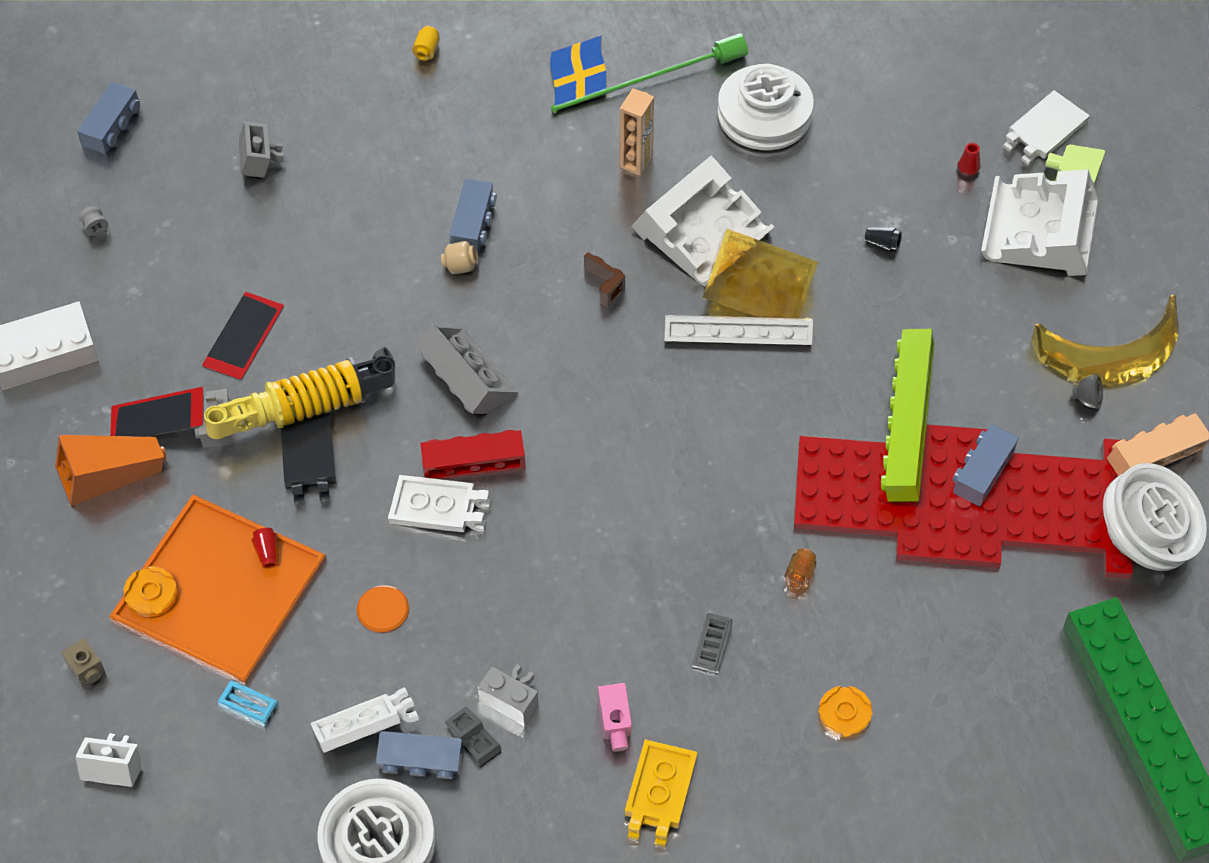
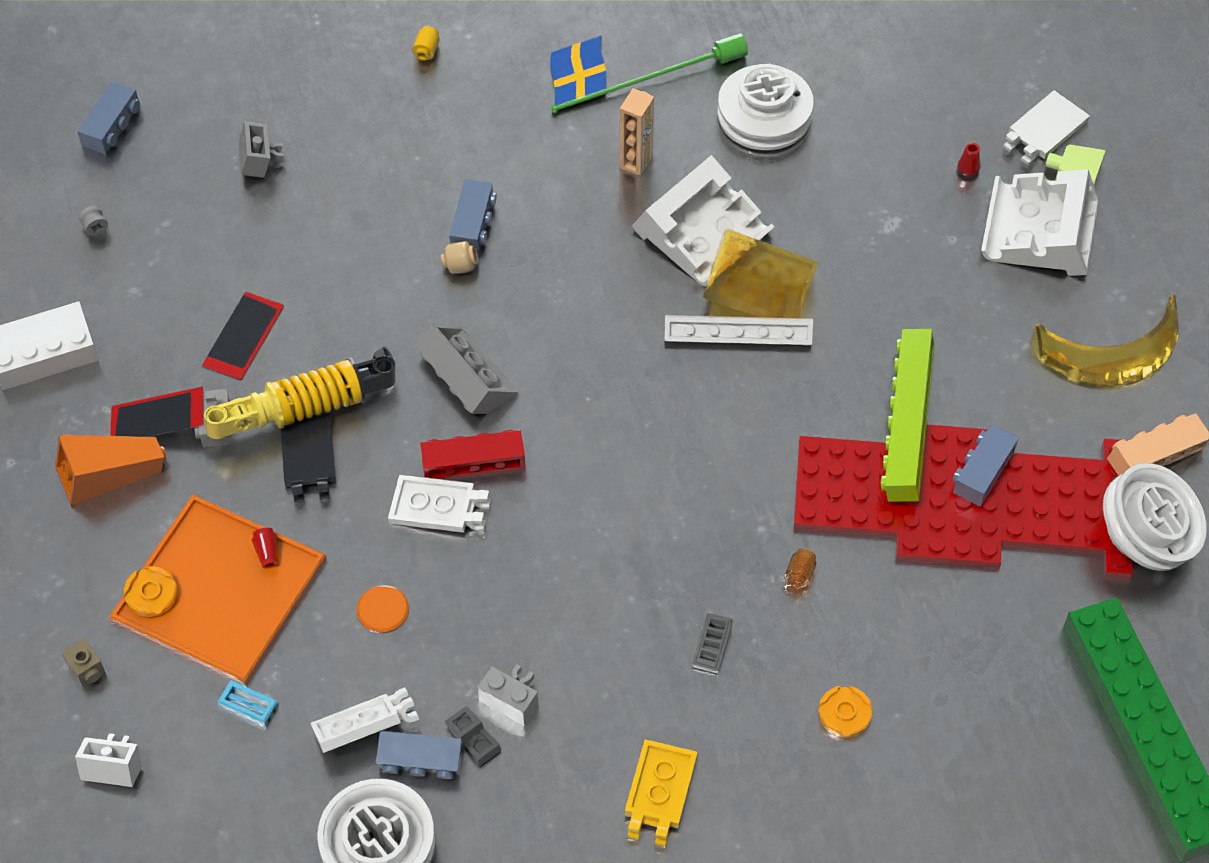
(612, 707): bright pink torso -> none
(613, 278): reddish brown bracket -> none
(884, 237): black cone -> none
(1089, 391): dark grey brick -> none

